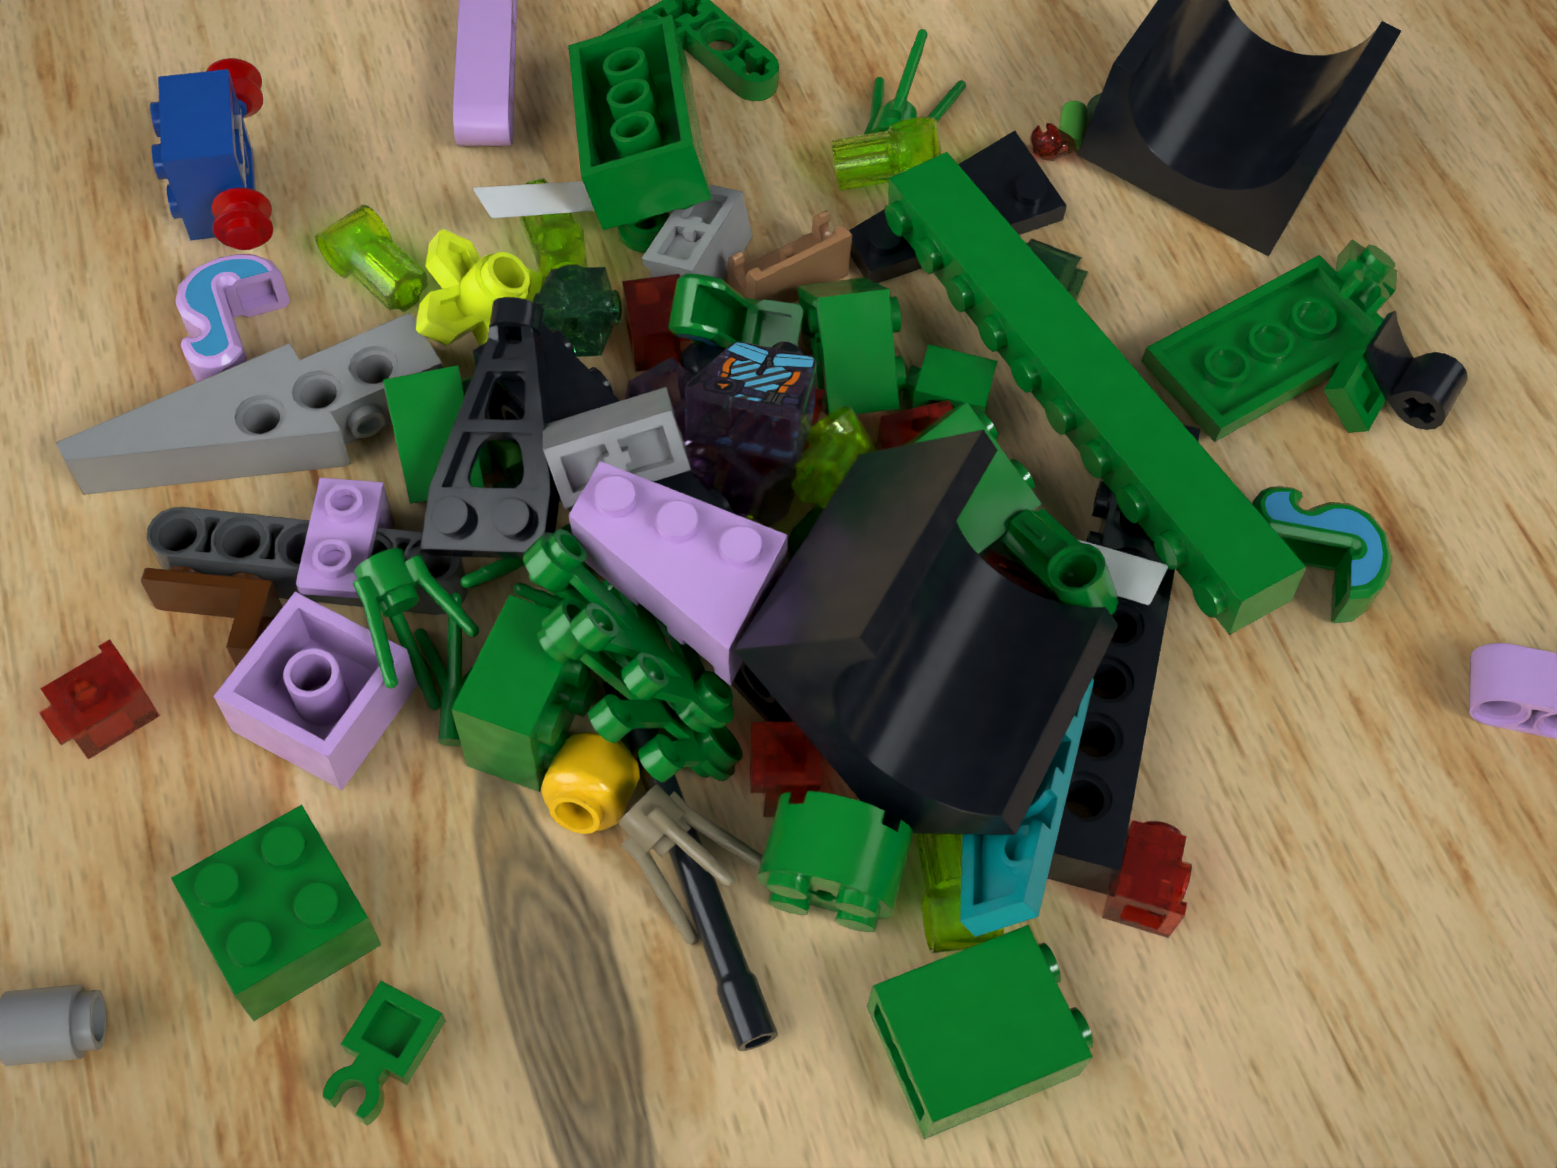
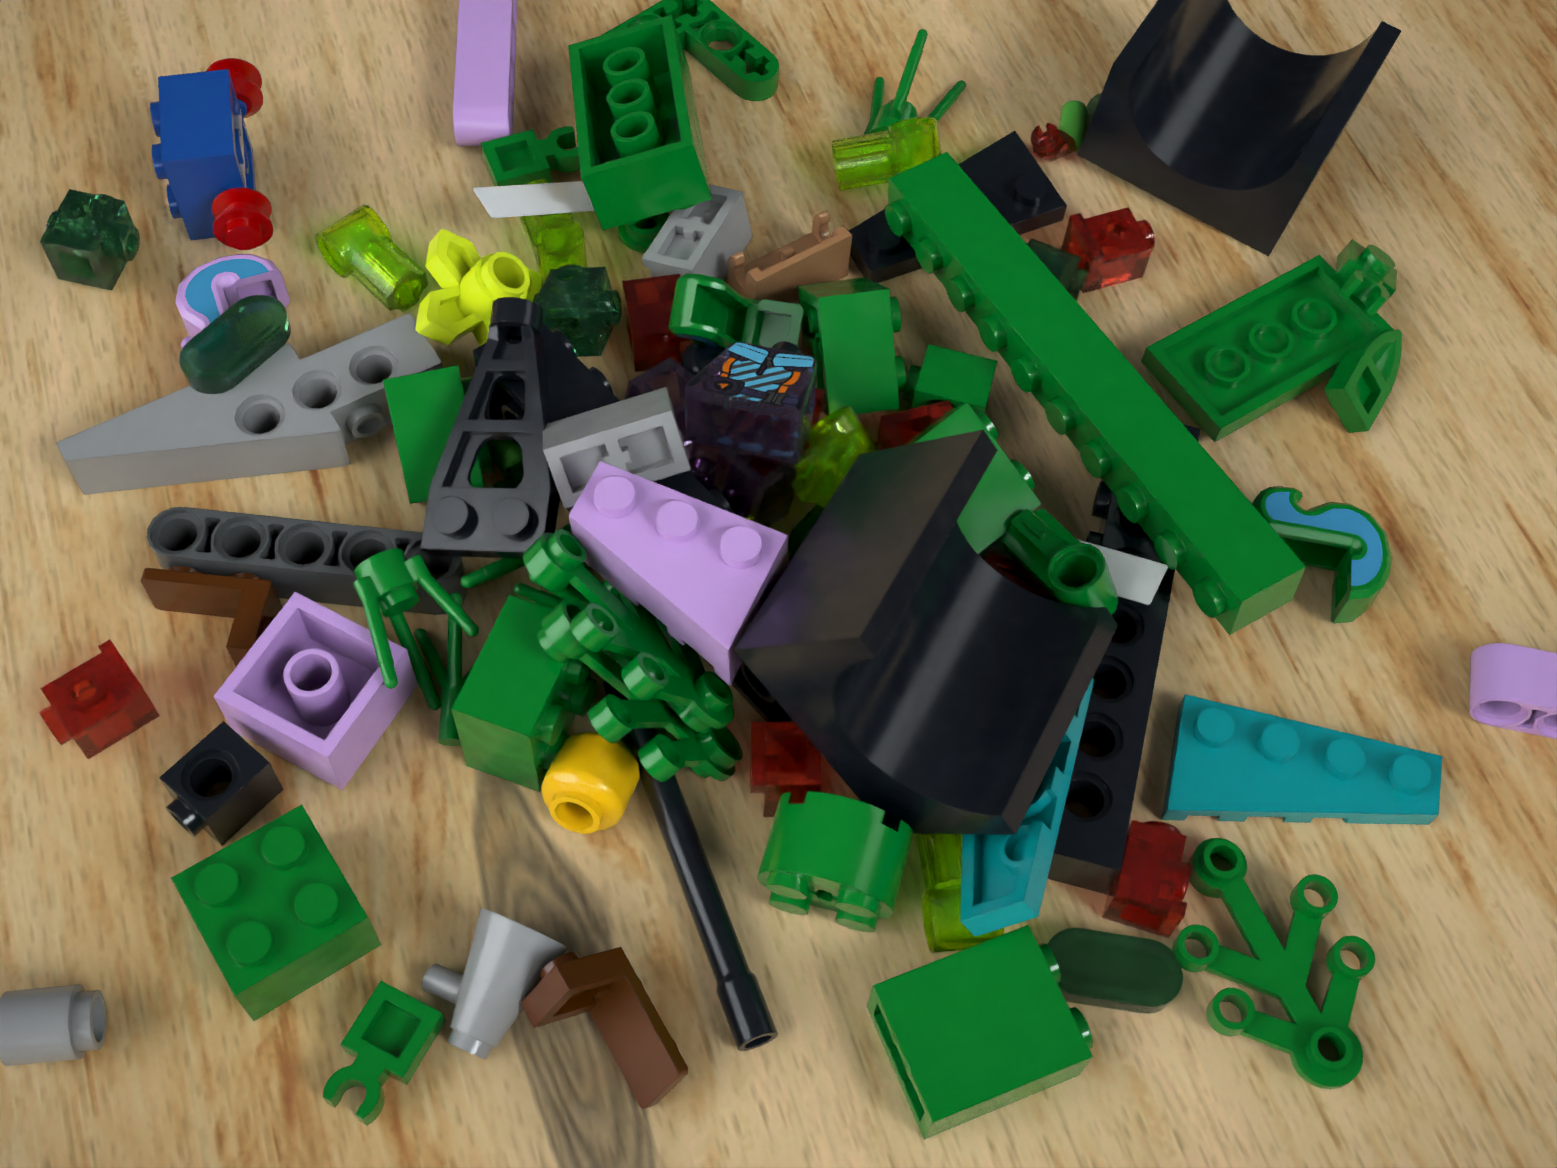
(90, 239): none -> clear green brick
(215, 759): none -> black brick
(235, 344): none -> clear green tile
(341, 535): lavender bracket -> none
(496, 979): none -> light grey piece
(524, 158): none -> green plate
(622, 1012): none -> reddish brown bracket
(662, 822): dark tan plant -> none
(1111, 247): none -> clear red brick
(1116, 970): none -> clear green tile
(1265, 765): none -> teal wing
(1278, 970): none -> green plant
(1417, 387): black panel -> none

